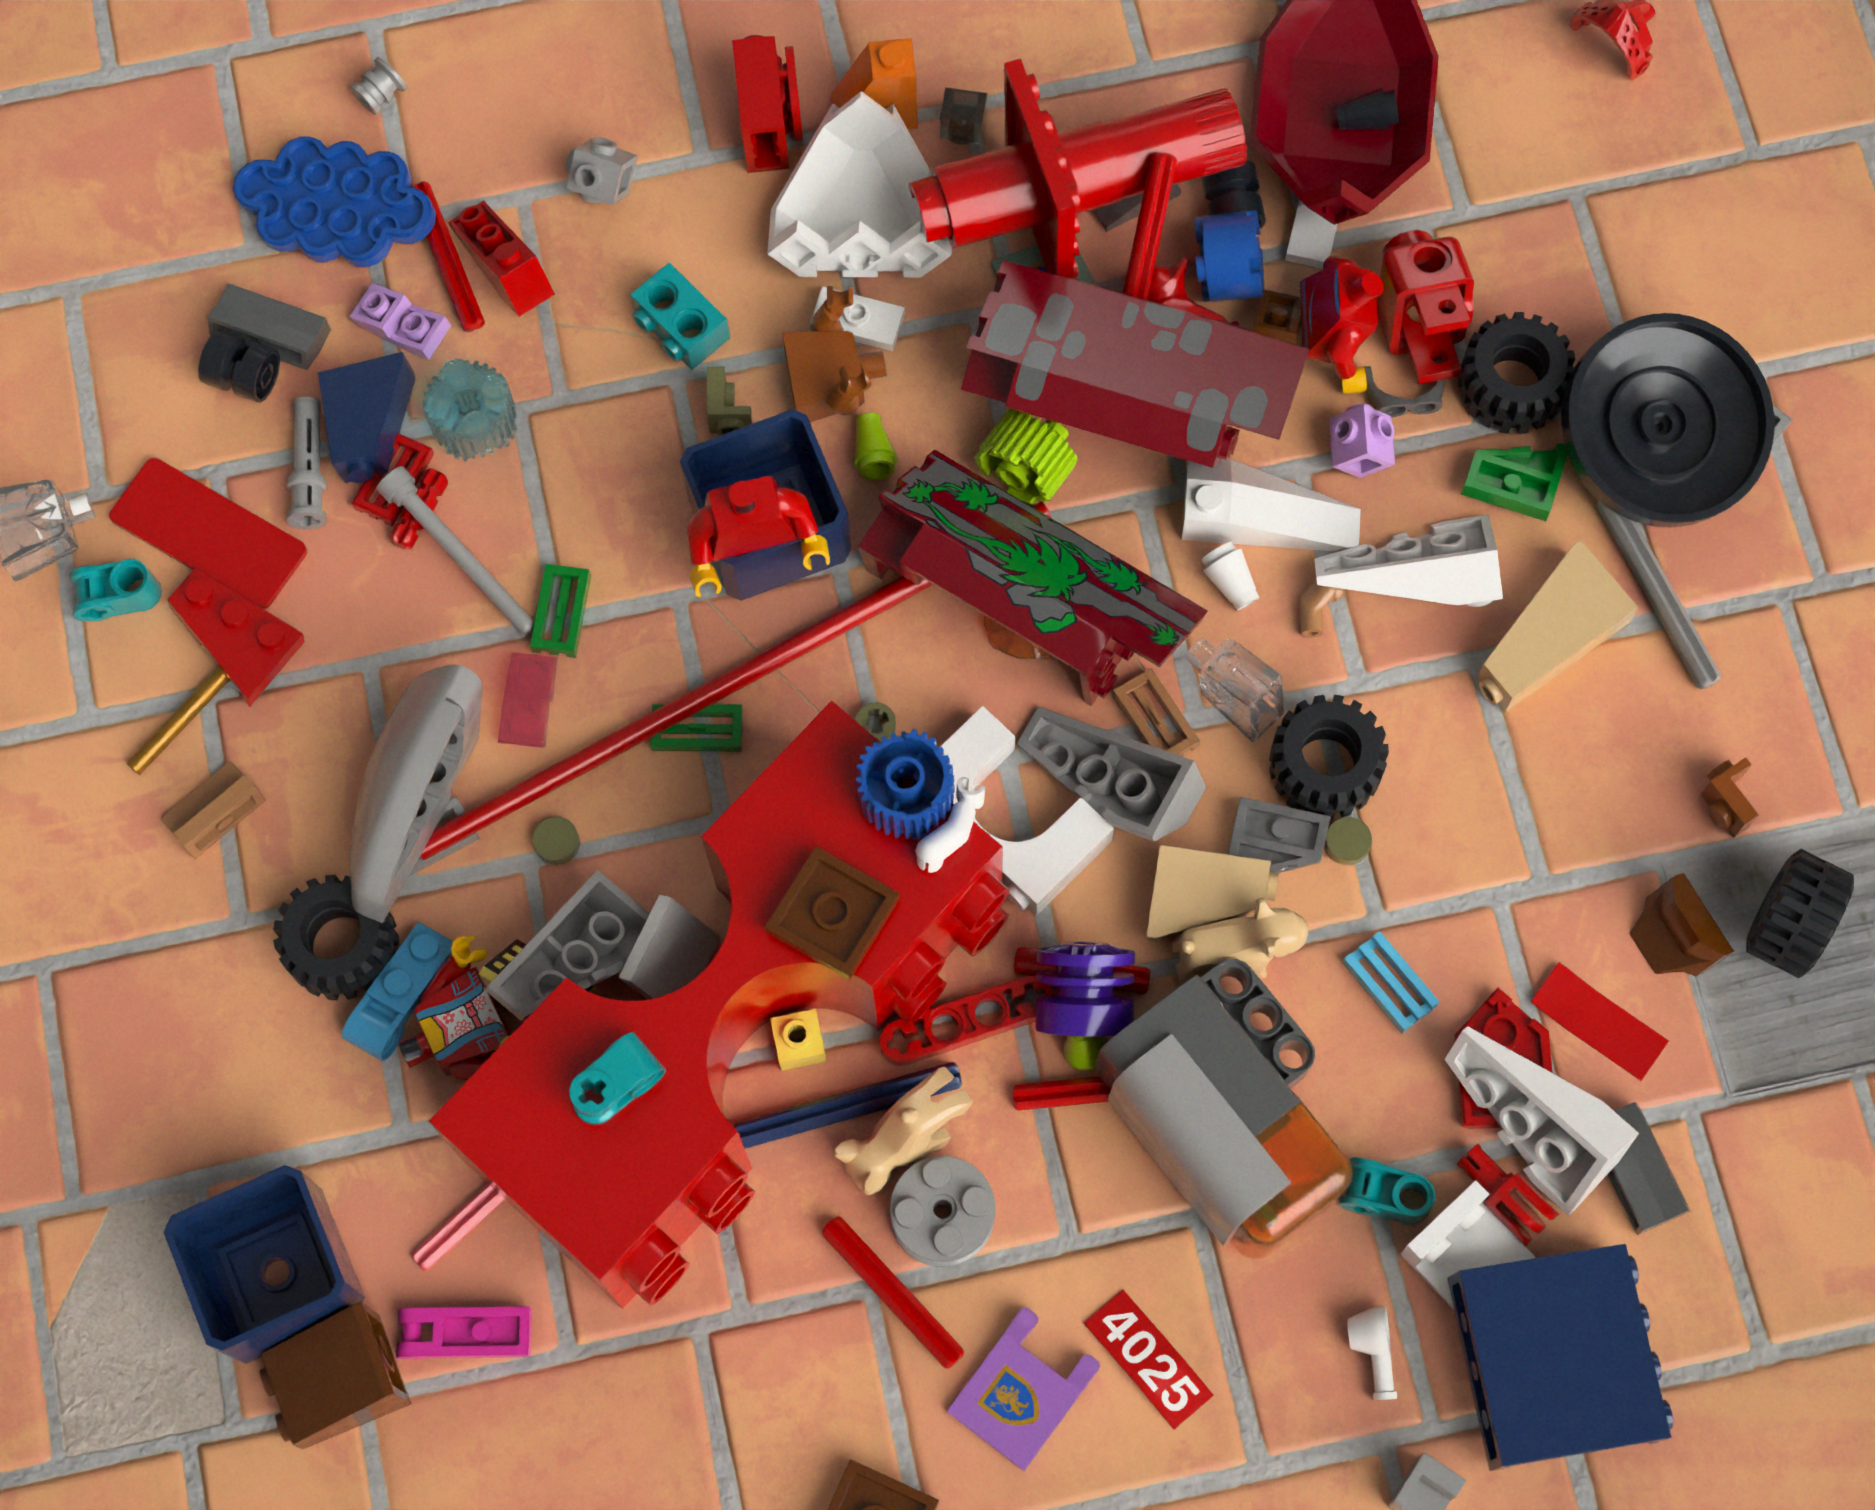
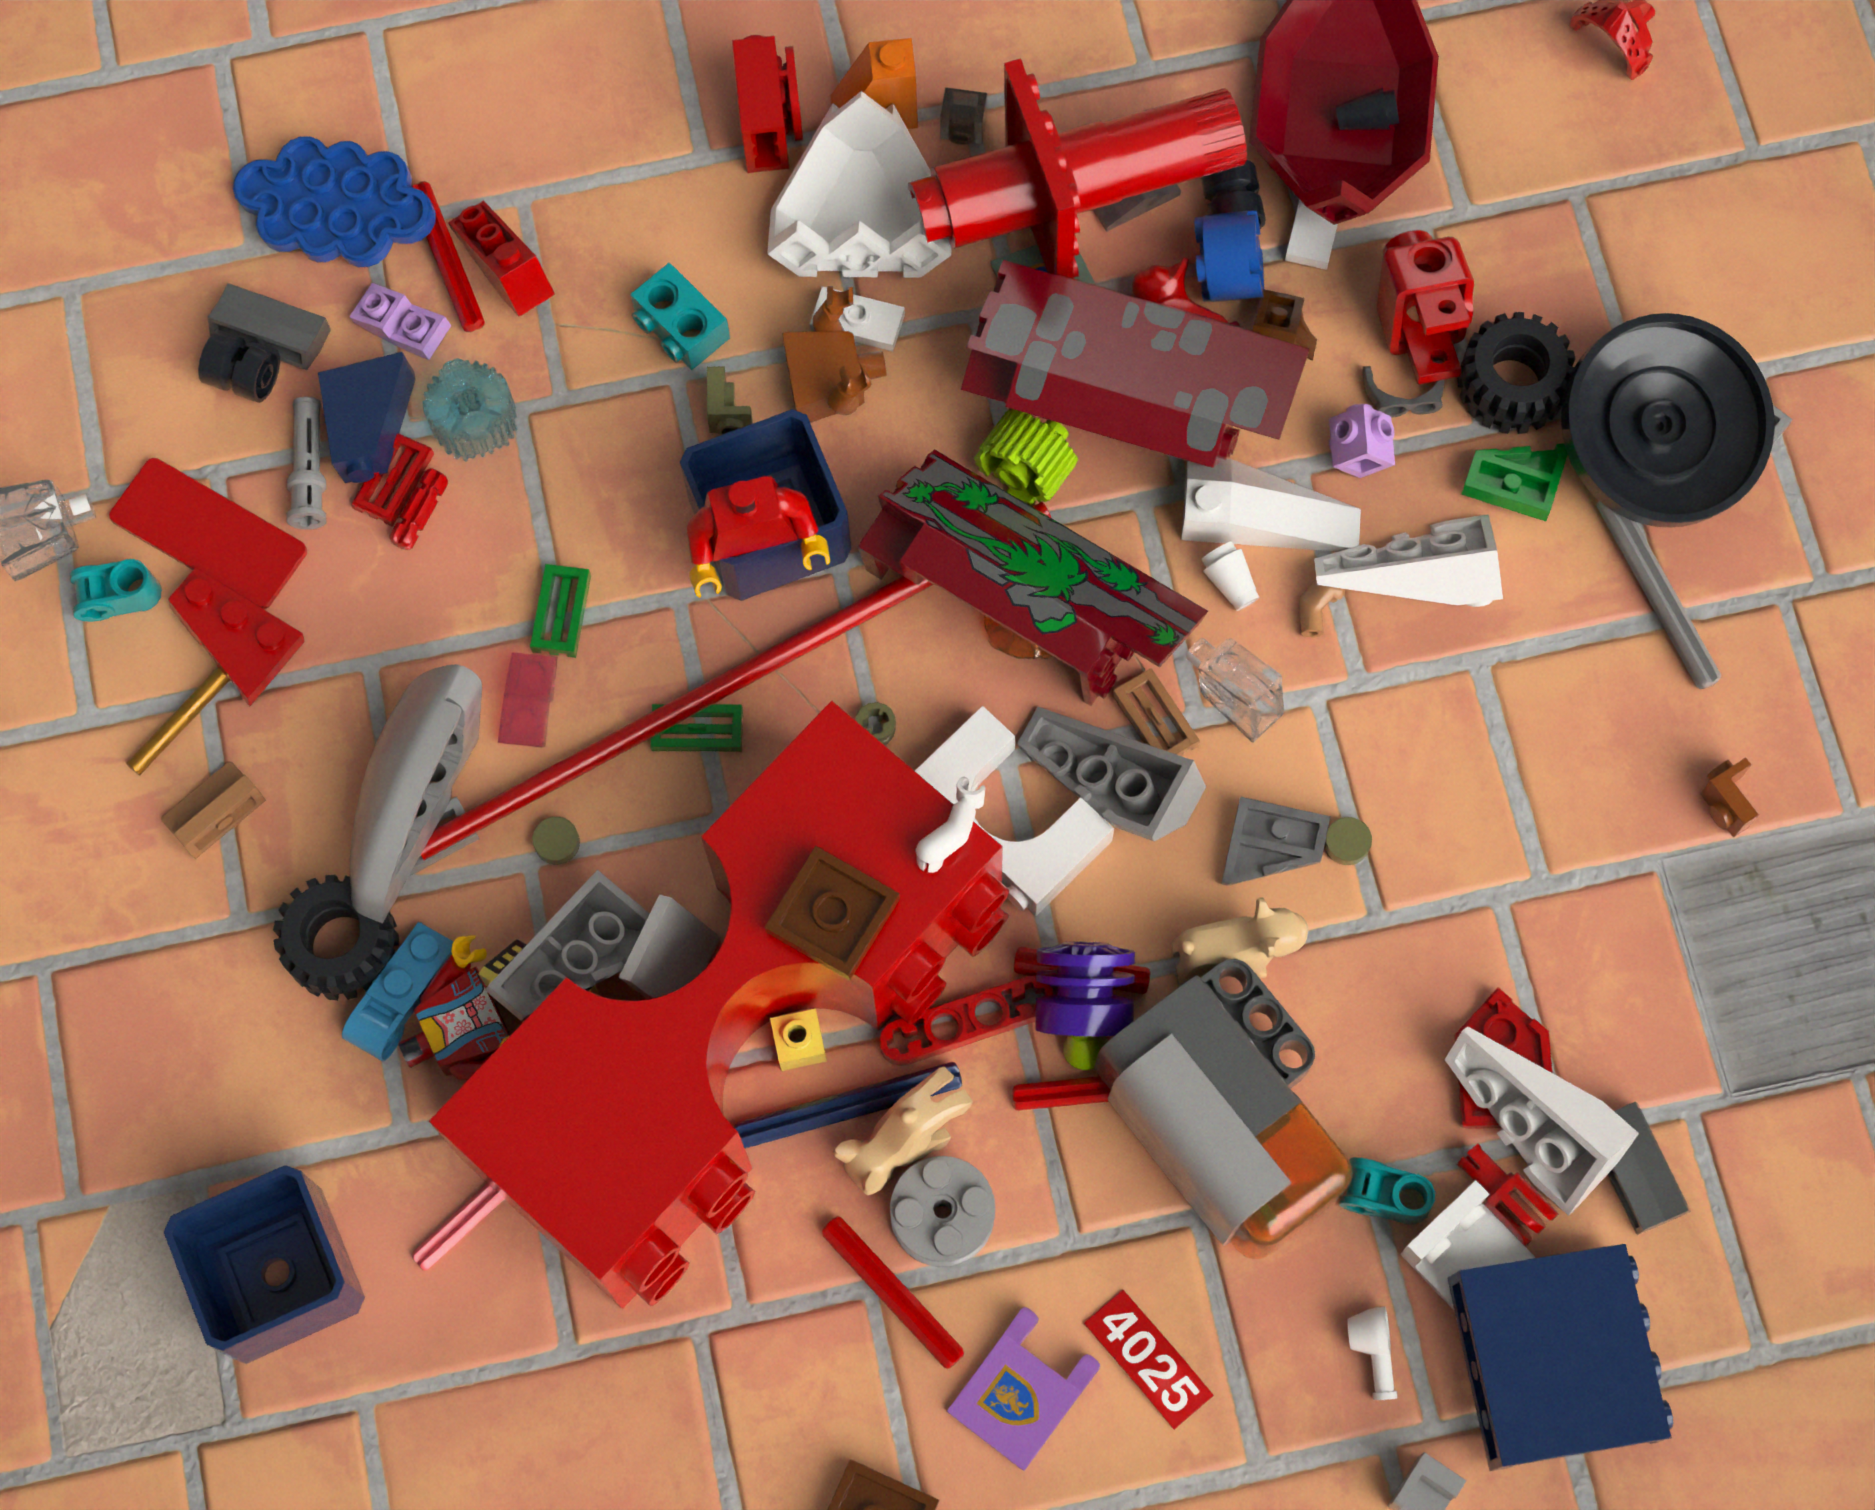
(333, 1377): reddish brown slope -> none
(377, 86): light grey bush -> none
(400, 489): light grey piece -> none
(466, 1332): dark pink plate -> none
(600, 171): light grey brick -> none
(619, 1075): teal piece -> none
(873, 449): lime cone -> none
(912, 809): blue brick -> none
(1150, 224): red axle -> none
(1204, 889): tan slope -> none
(1336, 723): black tyre -> none
(1339, 316): red torso -> none
(1366, 951): medium azure tile -> none
(1558, 627): tan slope -> none
(1599, 1022): red sticker -> none
(1679, 931): reddish brown slope -> none
(1800, 913): black tyre -> none

